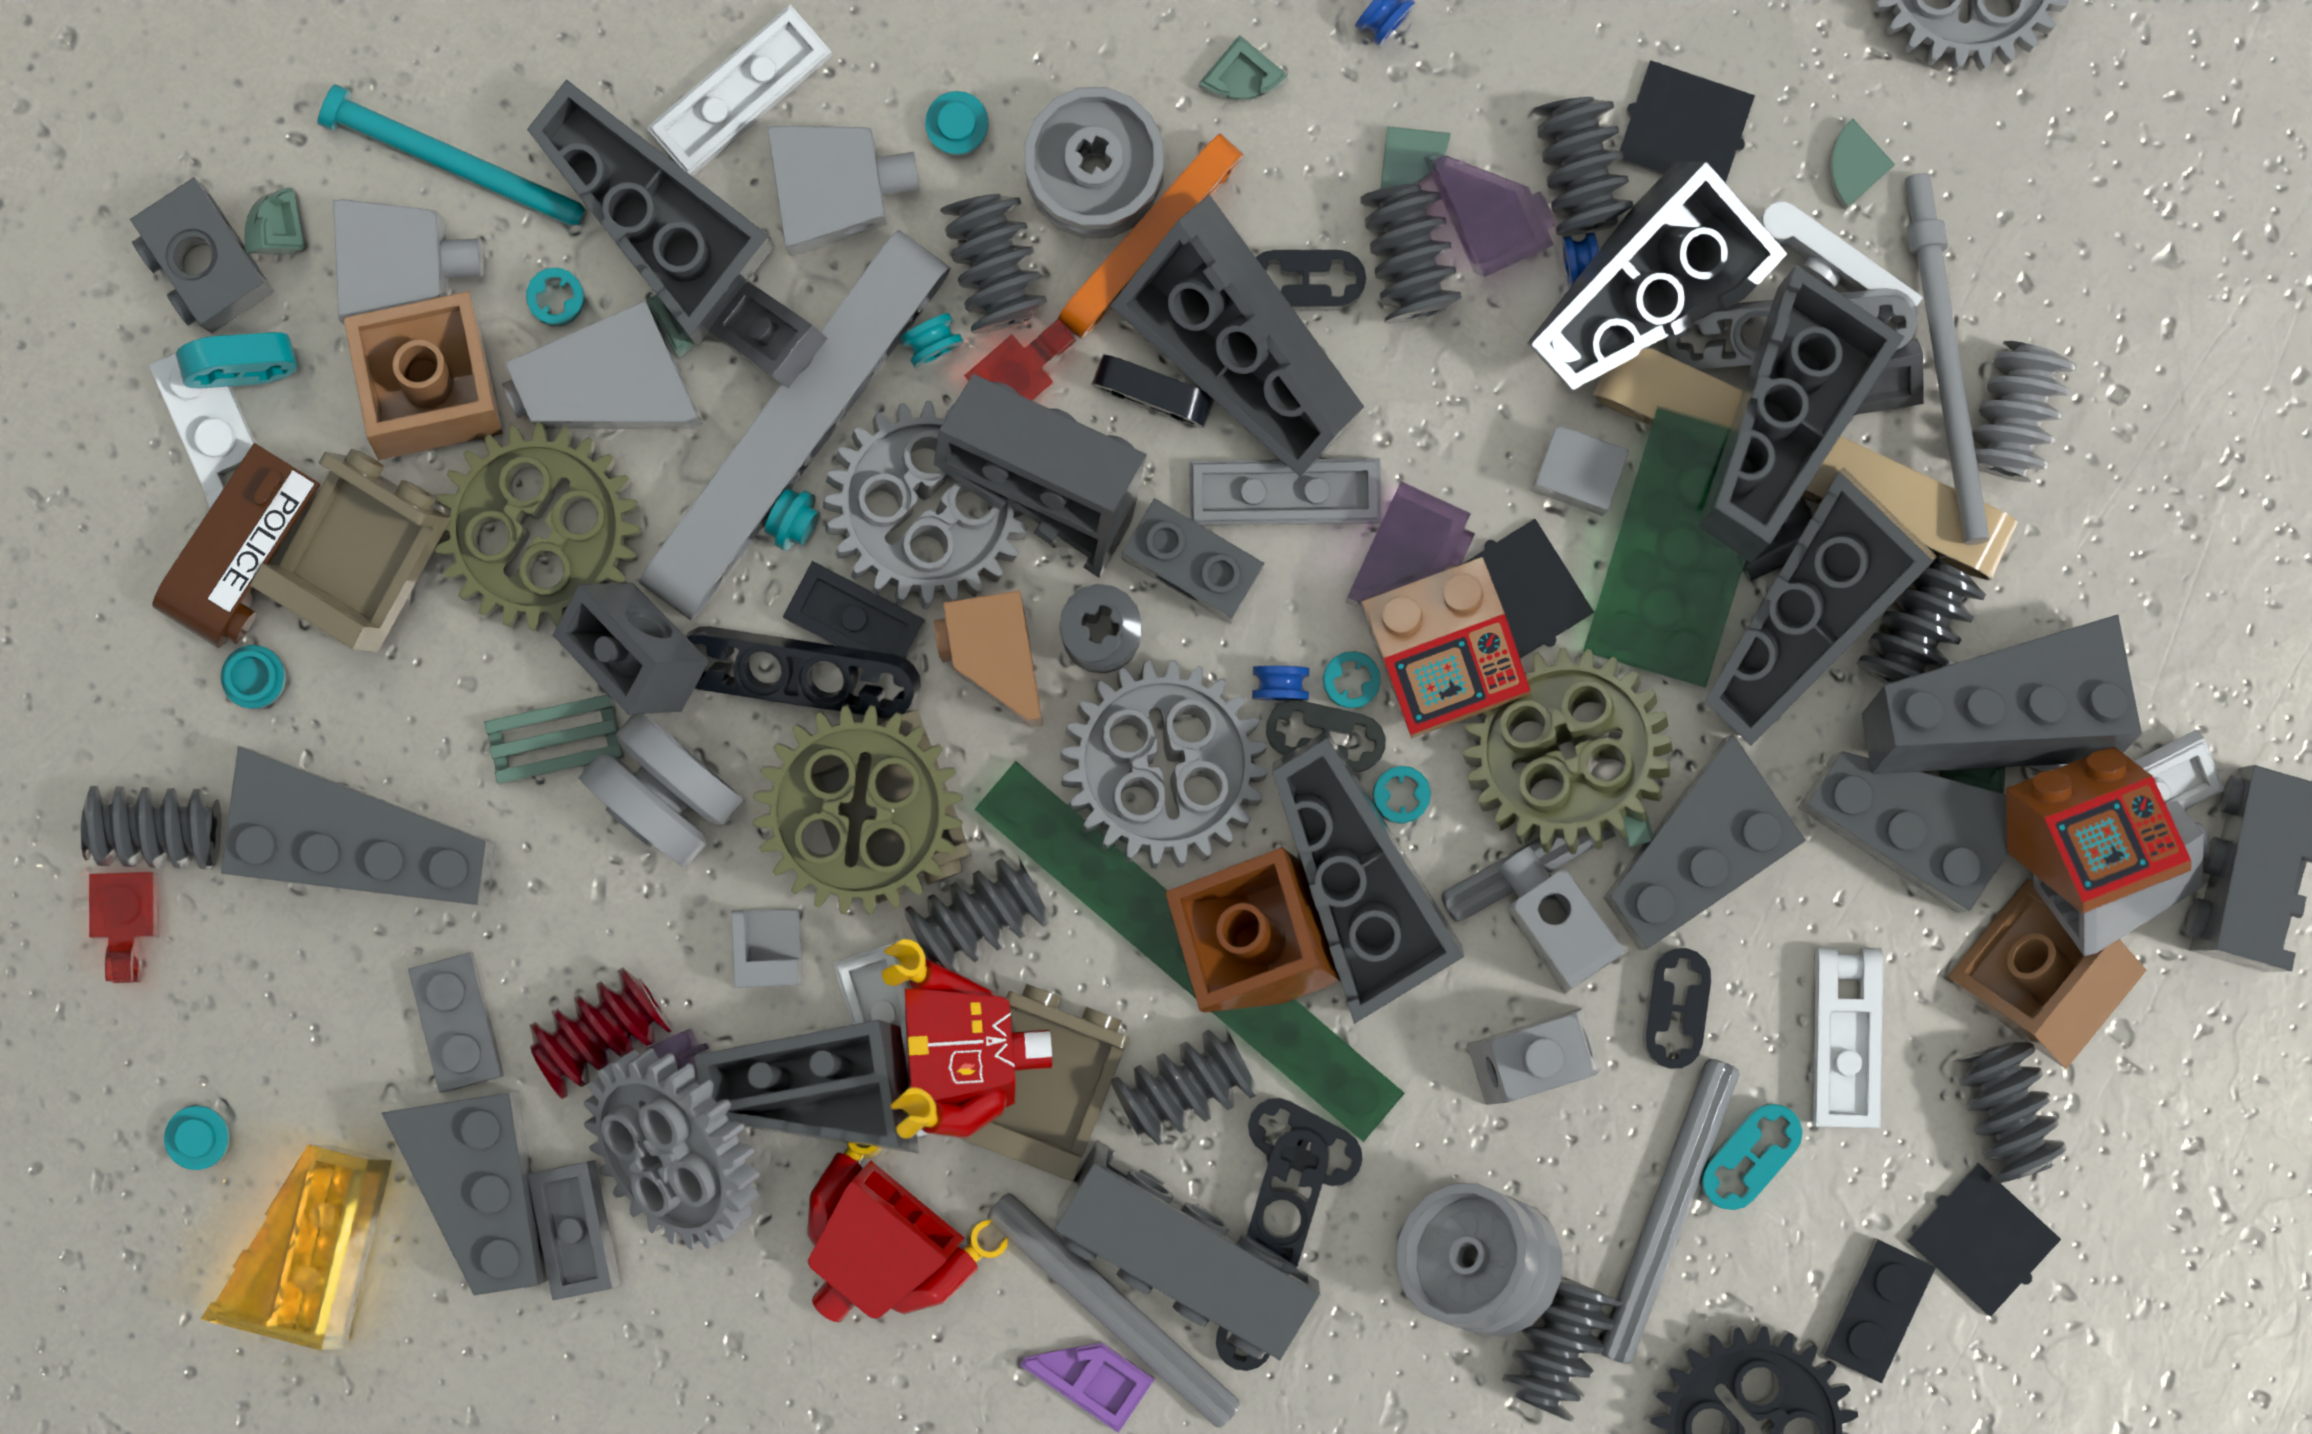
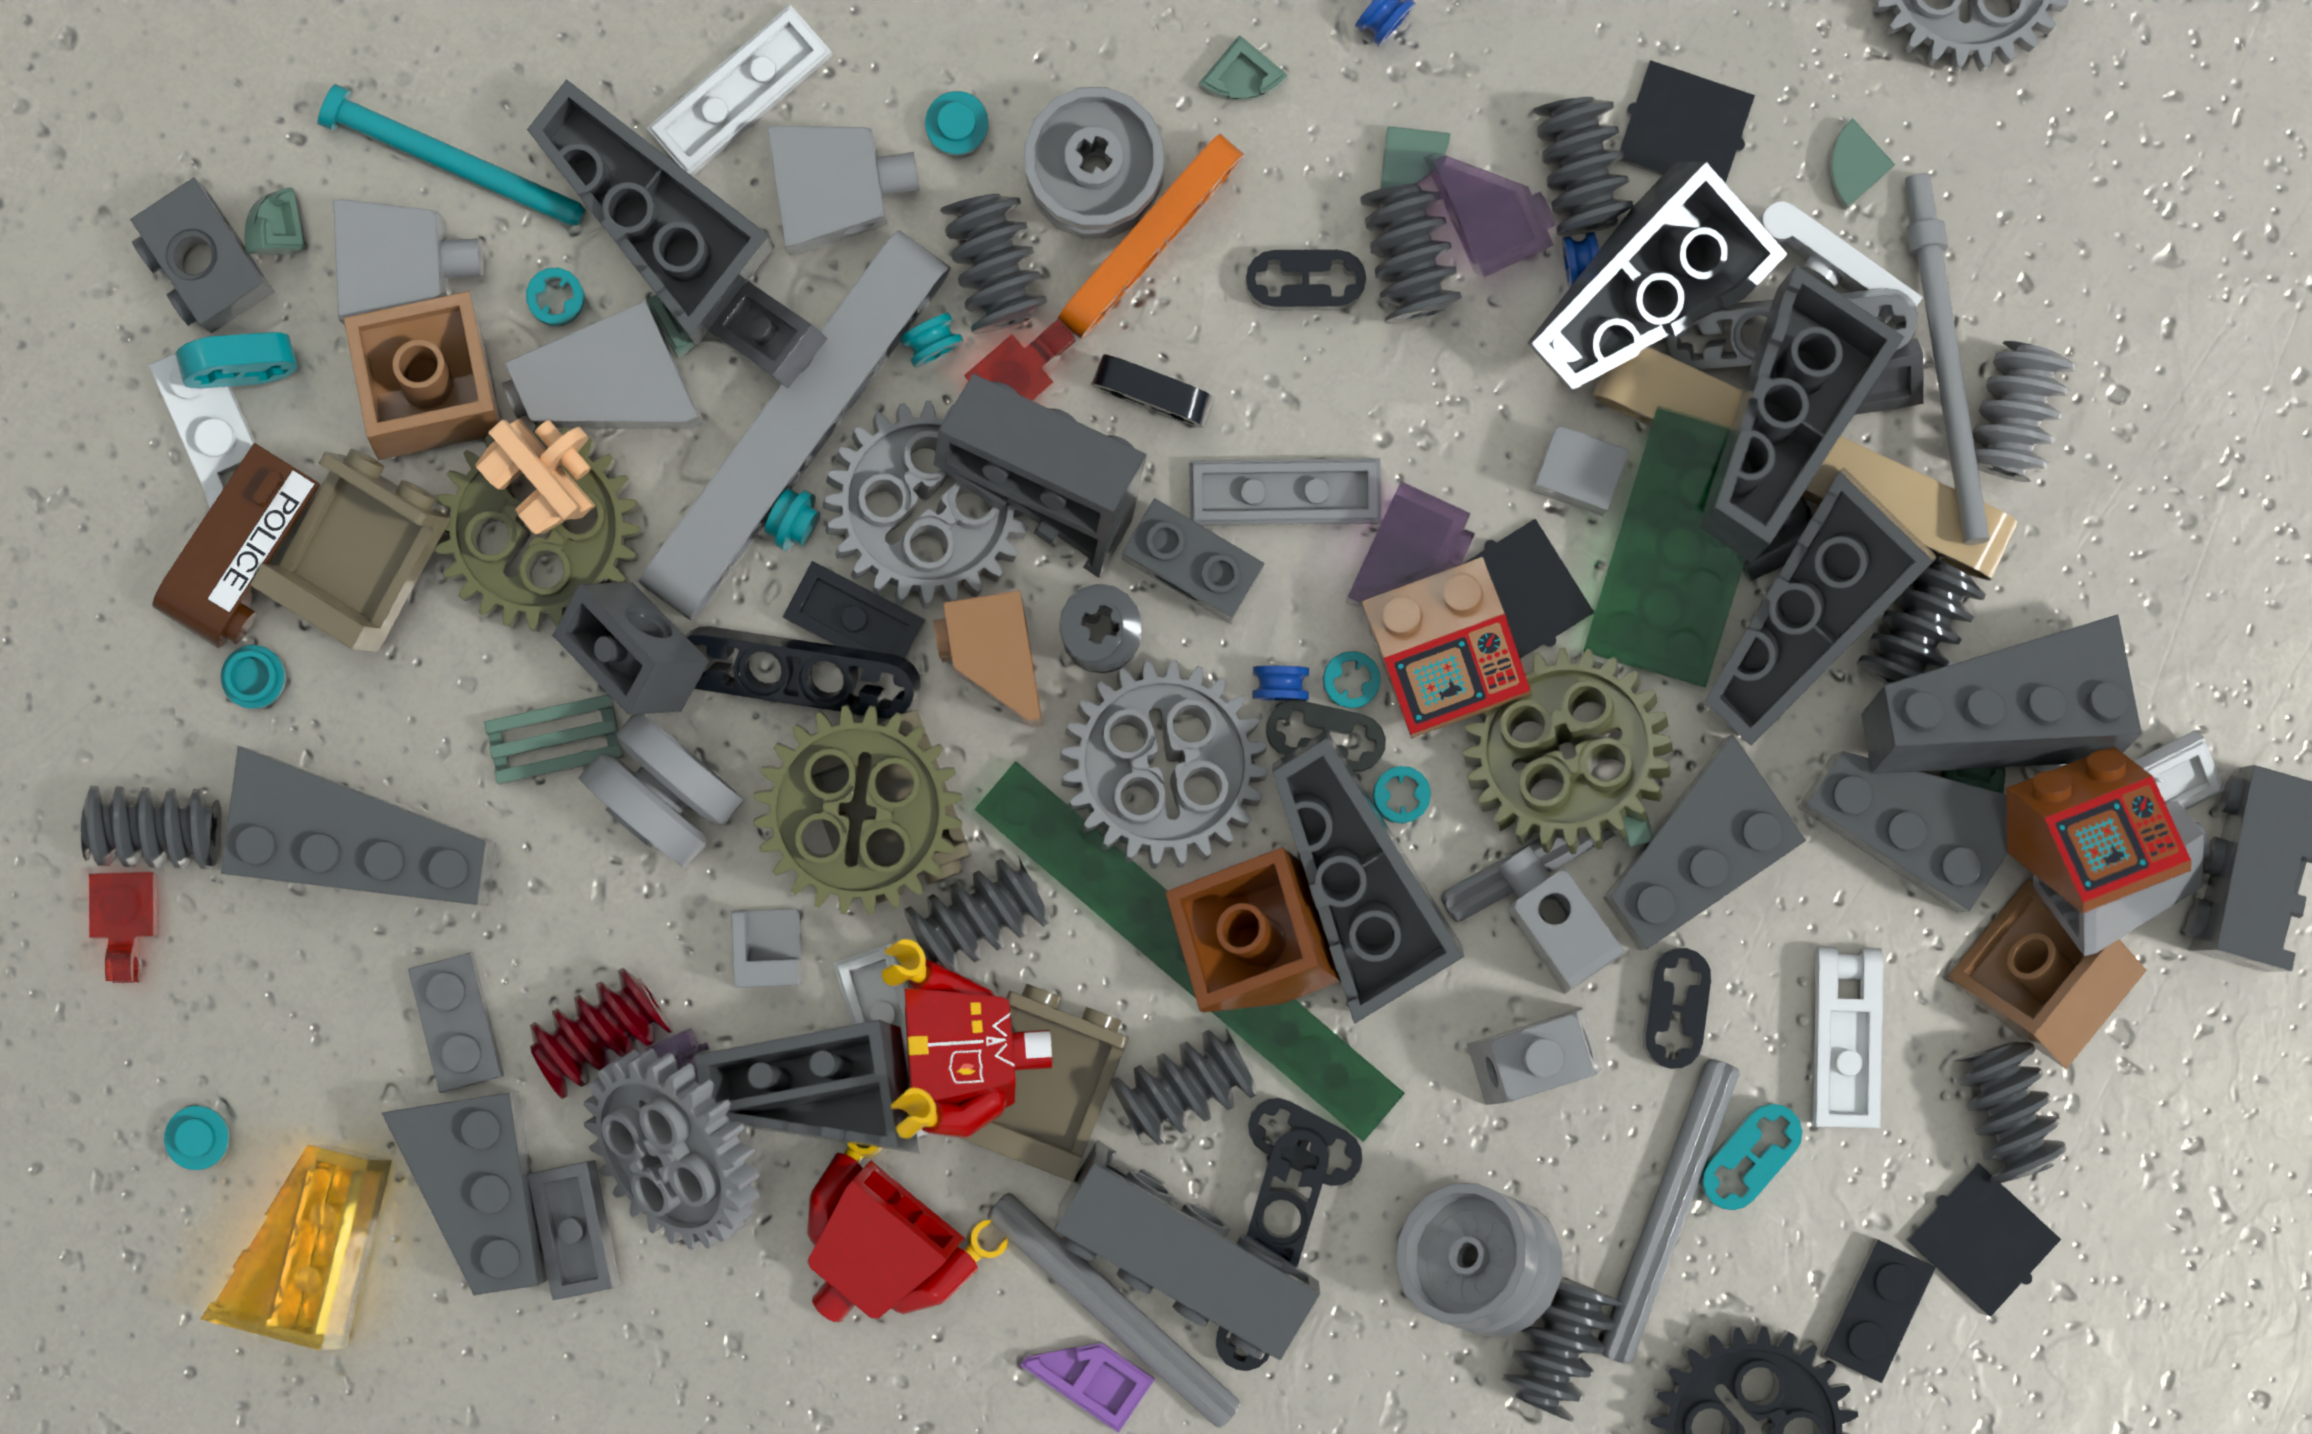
(519, 452): none -> light nougat hips
(1238, 337): dark grey wedge -> none

